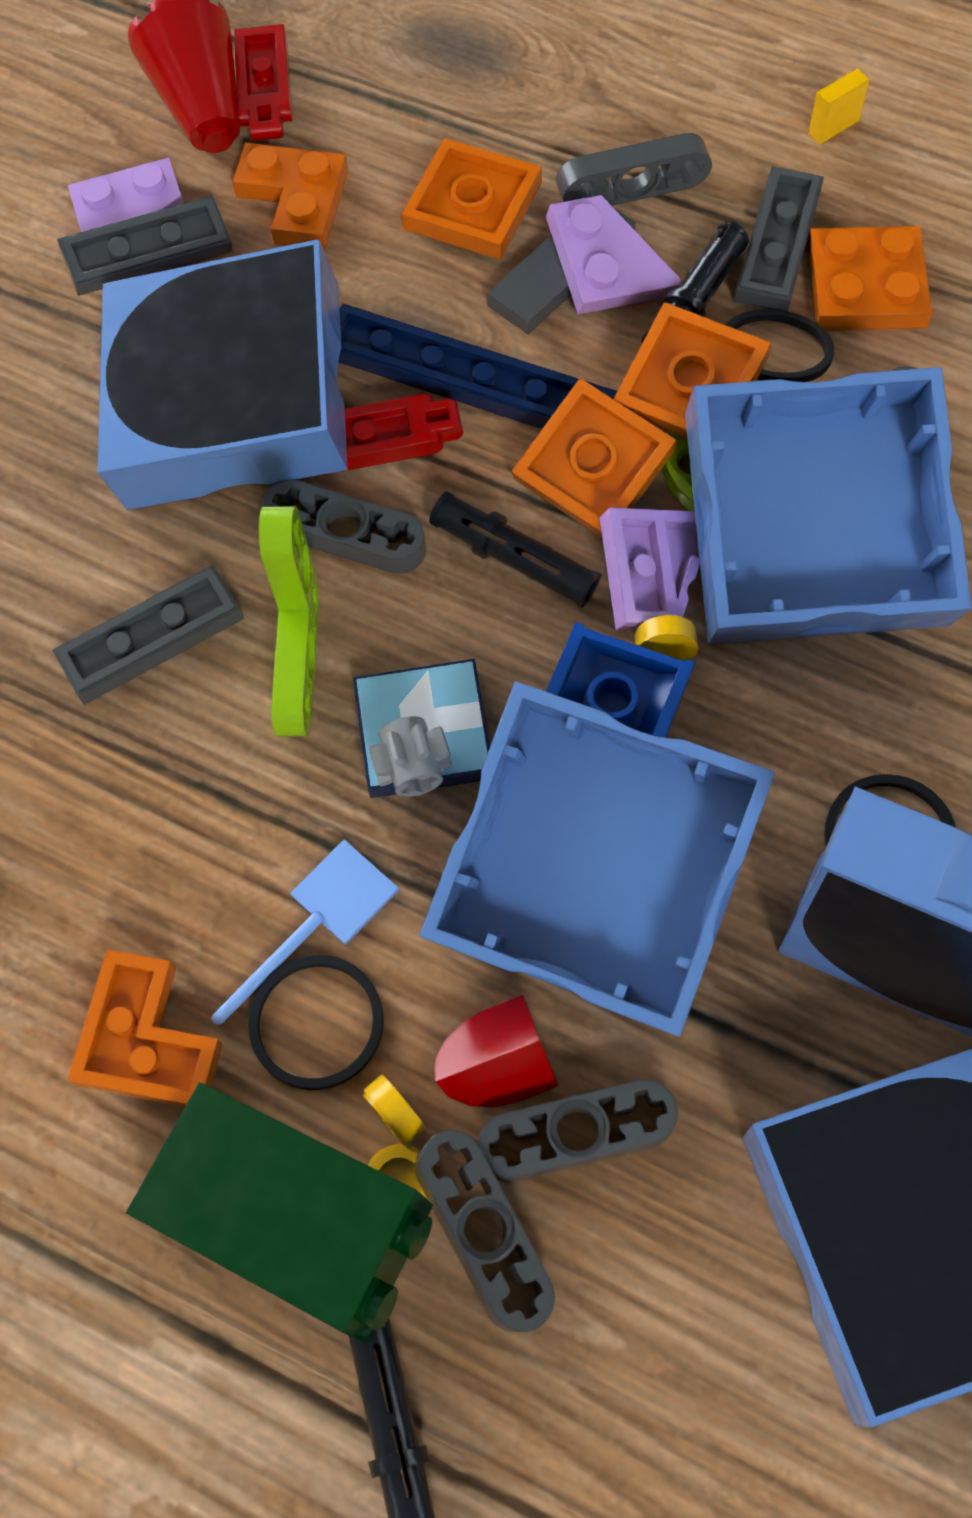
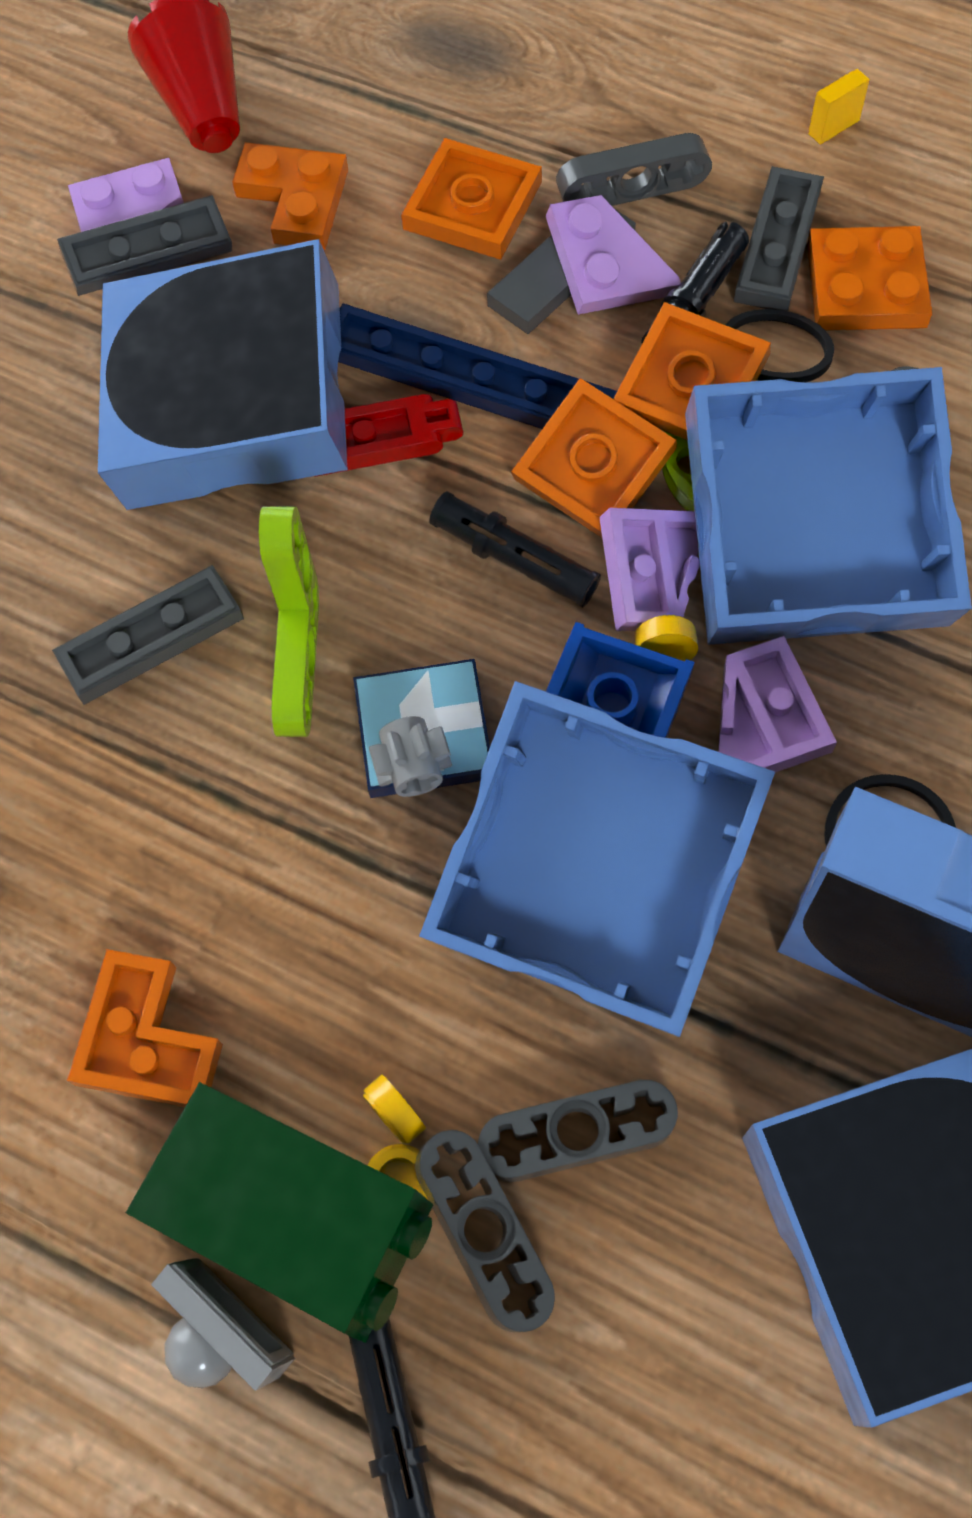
(216, 1331): none -> light grey tile
(263, 80): red hinge -> none
(273, 980): black piece -> none
(329, 505): dark grey beam -> none
(340, 895): light blue piece -> none
(494, 1058): red brick -> none
(770, 709): none -> lavender wing

